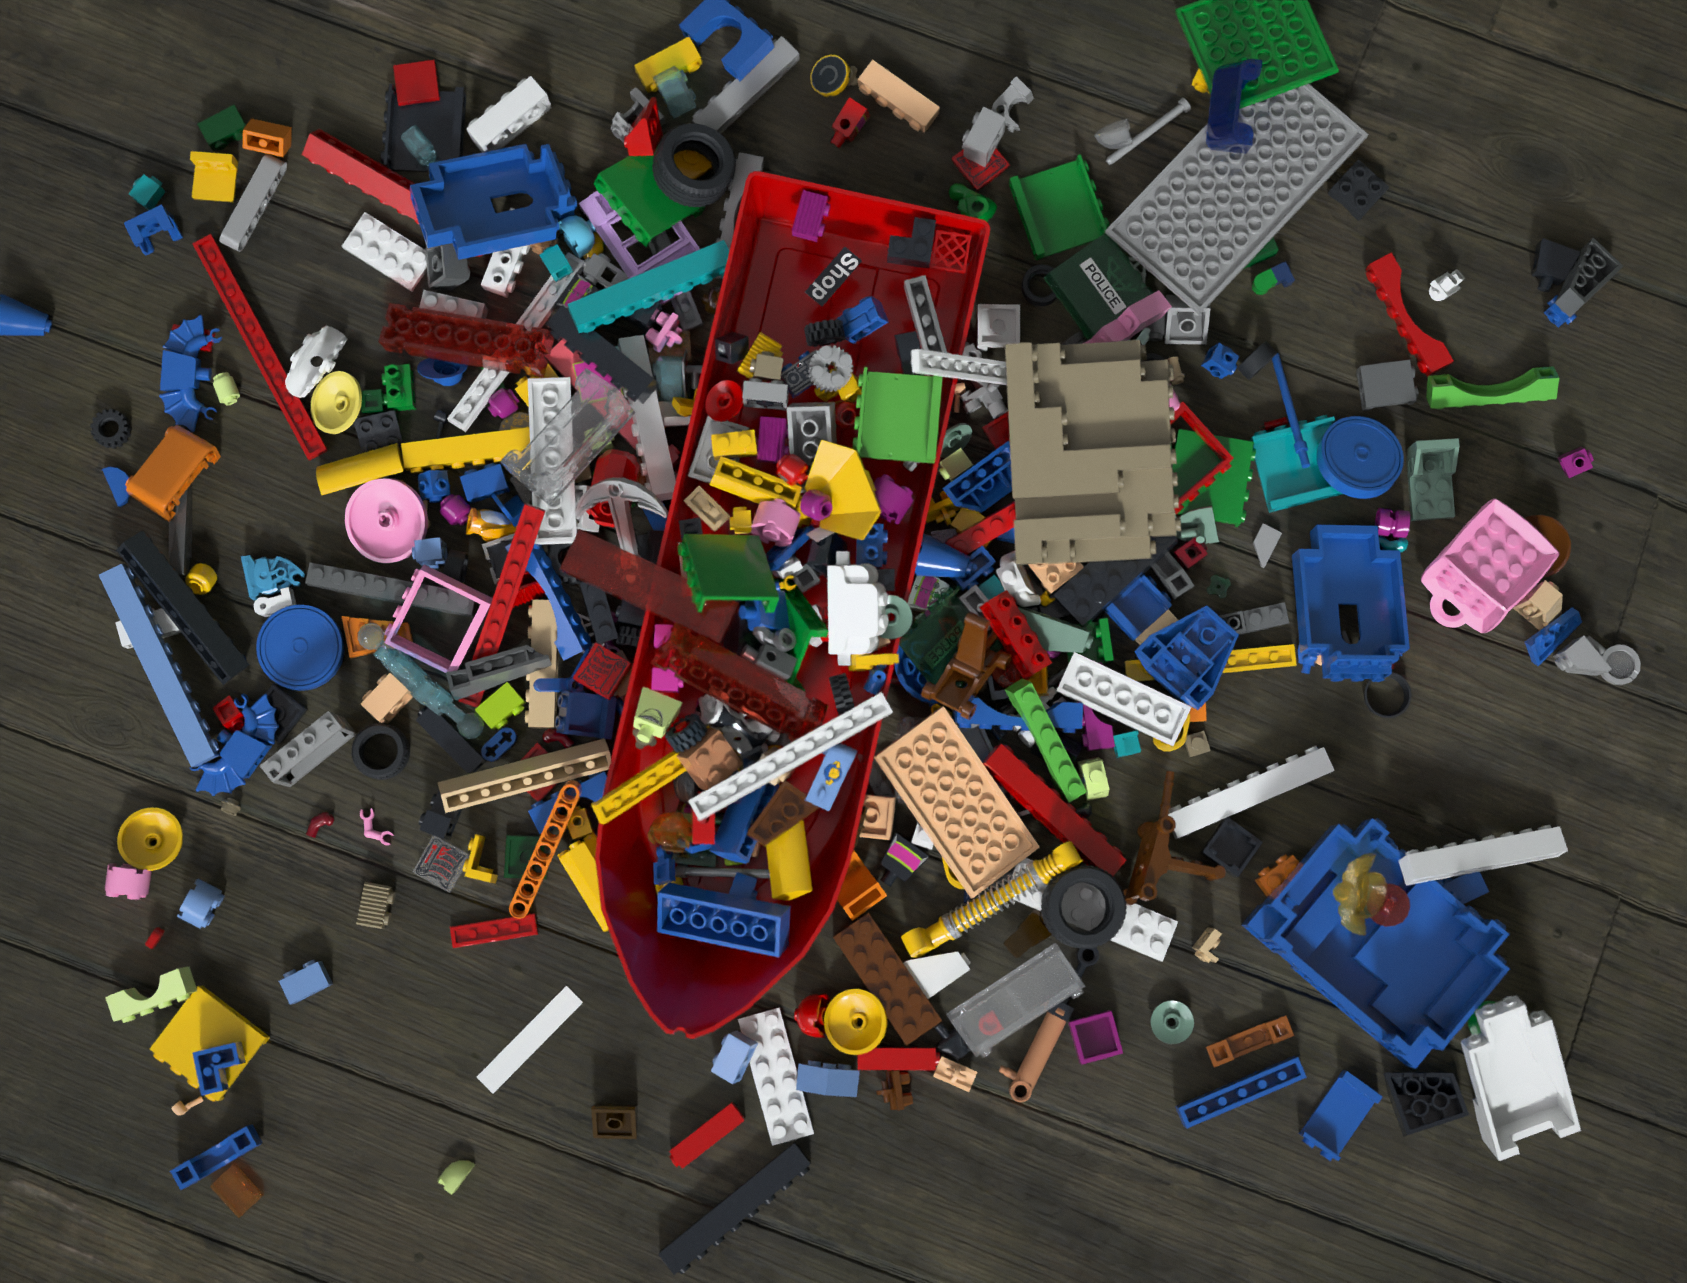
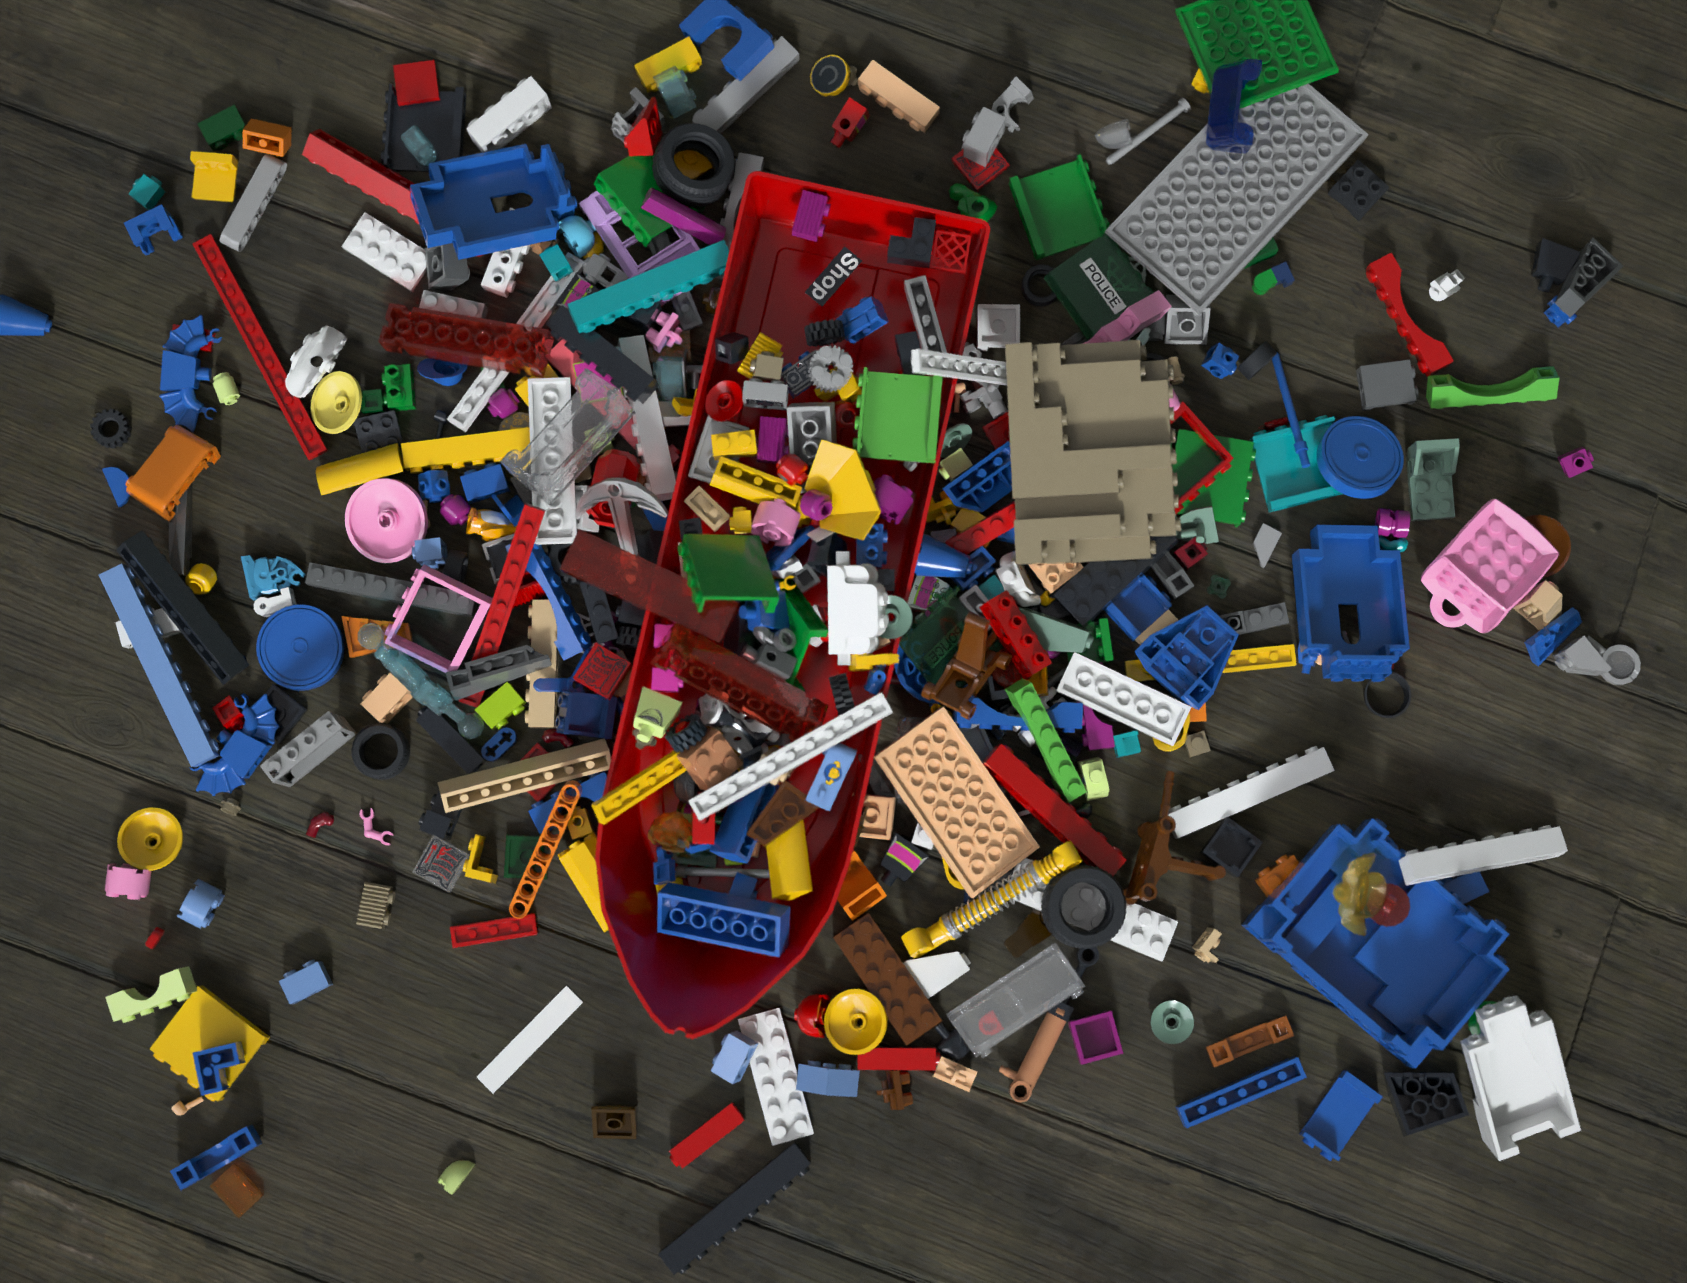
(683, 217): none -> magenta brick

